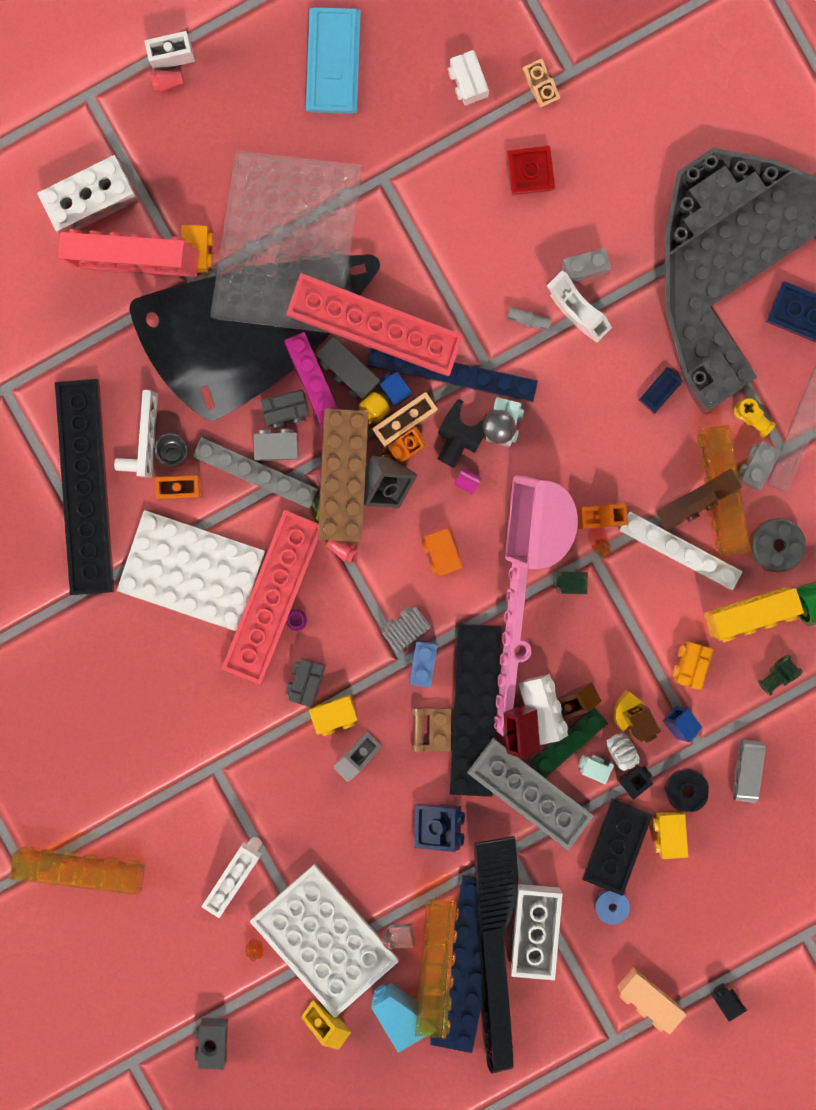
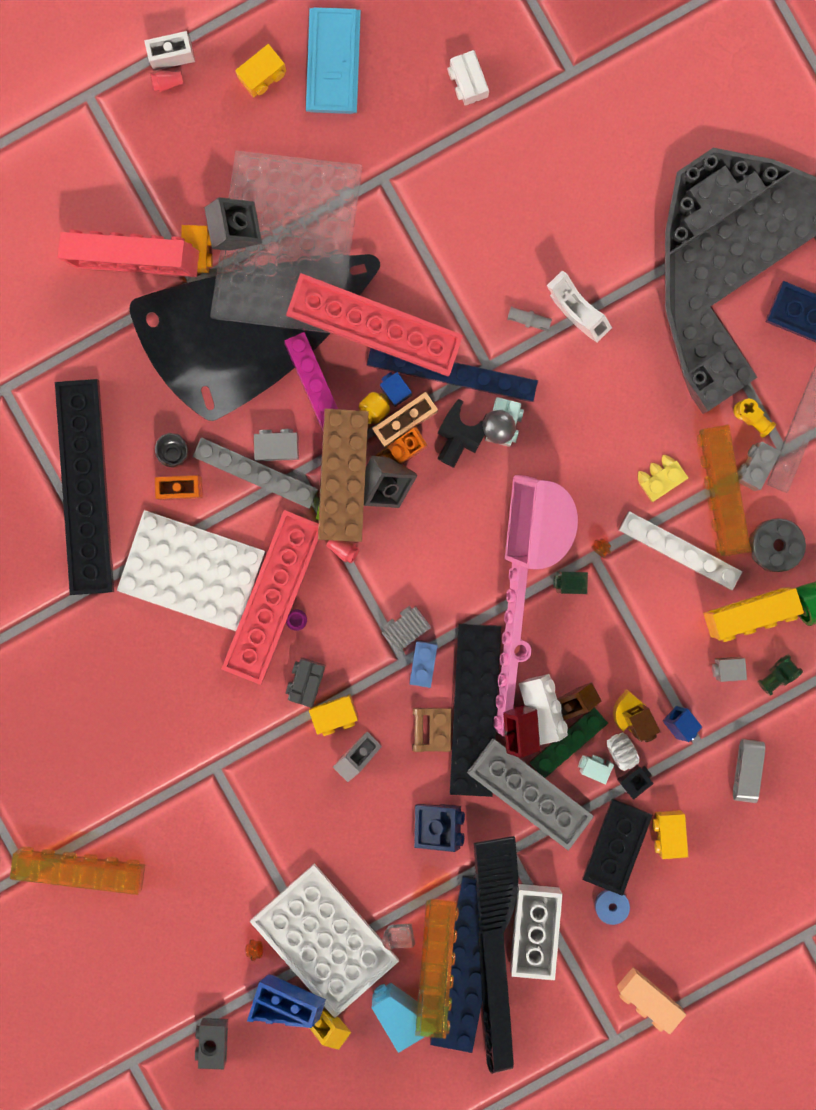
(78, 186): white brick -> none
(144, 463): white piece -> none
(232, 224): none -> dark grey slope
(233, 877): white piece -> none
(261, 71): none -> yellow brick
(285, 408): dark grey brick -> none
(285, 1004): none -> blue wedge
(347, 369): dark grey brick -> none
(442, 551): orange brick -> none
(467, 481): dark pink piece -> none
(531, 170): red plate -> none
(540, 83): light nougat slope -> none
(587, 265): light grey brick -> none
(602, 516): orange brick -> none
(660, 390): dark blue tile -> none
(662, 479): none -> light yellow plate
(692, 665): light orange brick -> none
(698, 500): reddish brown bracket -> none
(699, 790): black plate -> none
(728, 1002): black brick -> none
(729, 669): none -> light grey brick

